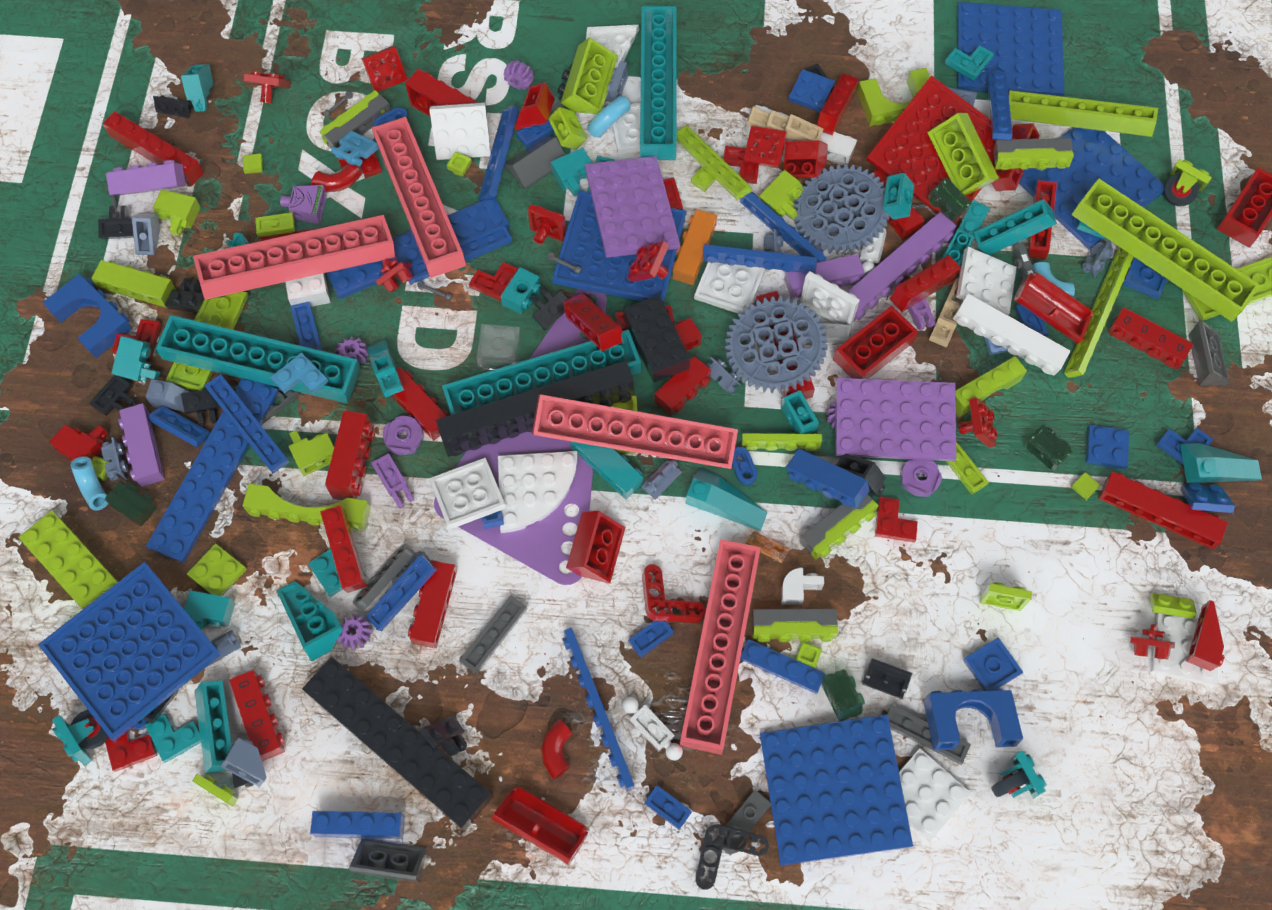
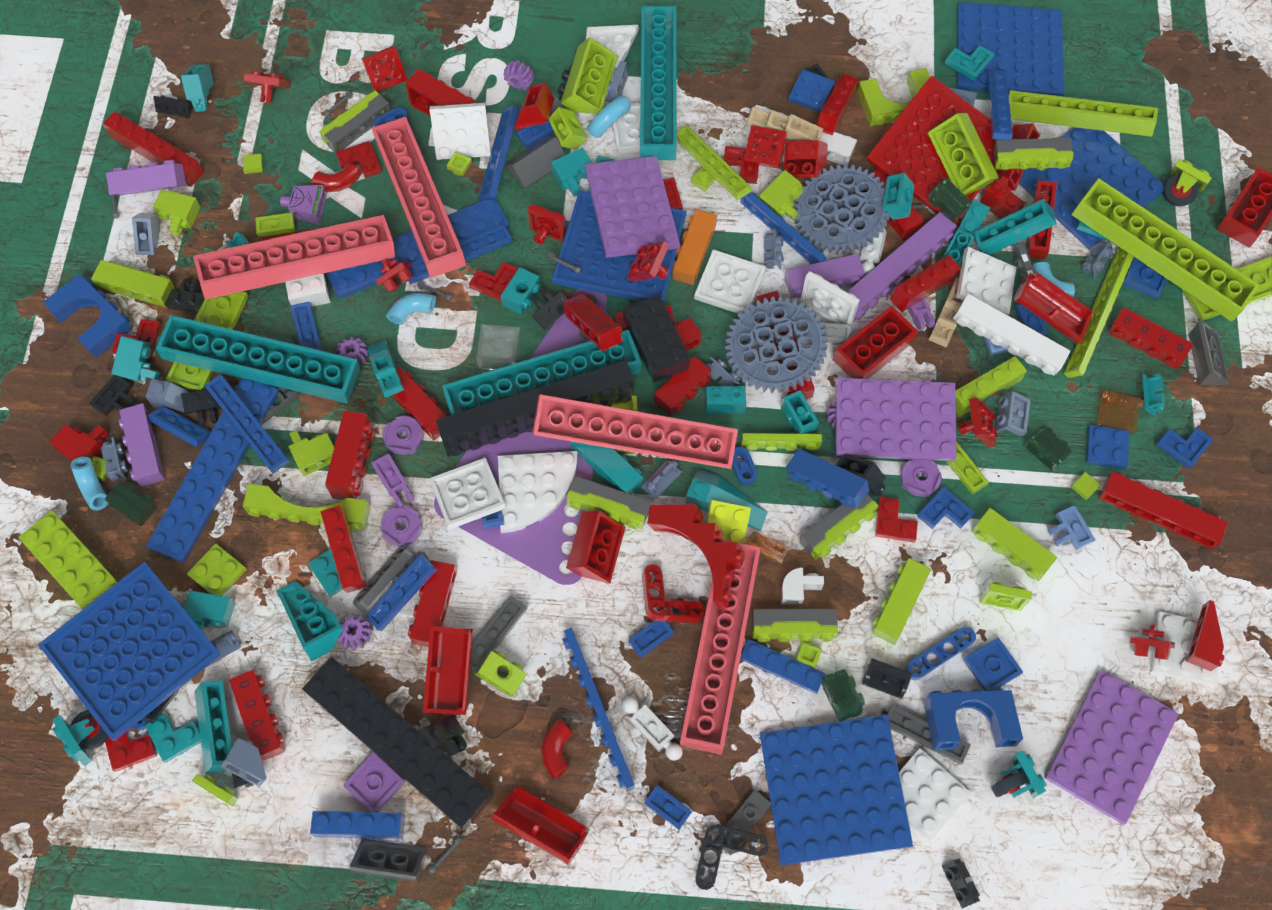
(116, 228): black hinge -> none
(297, 371): dark azure plate -> none
(358, 145): dark azure plate -> none
(374, 783): none -> medium lavender plate
(400, 515): none -> medium lavender plate
(410, 303): none -> medium azure cylinder
(432, 868): none -> dark grey hinge
(447, 671): none -> red container
(488, 672): none -> lime brick
(612, 502): none -> piece
(722, 557): none -> red arch
(725, 400): none -> teal brick
(730, 518): none -> neon yellow plate
(759, 259): blue plate -> none
(901, 601): none -> lime brick
(941, 654): none -> blue beam
(947, 505): none -> blue plate
(964, 892): none -> black hinge
(1001, 199): none -> red hinge
(1013, 413): none -> sand blue bracket
(1014, 545): none -> lime brick
(1074, 527): none -> medium blue hinge
(1112, 746): none -> medium lavender plate
(1119, 411): none -> clear orange hinge
(1152, 401): none -> teal hinge
(1173, 605): lime plate -> none
(1207, 498): blue plate -> none
(1211, 464): teal wedge -> none

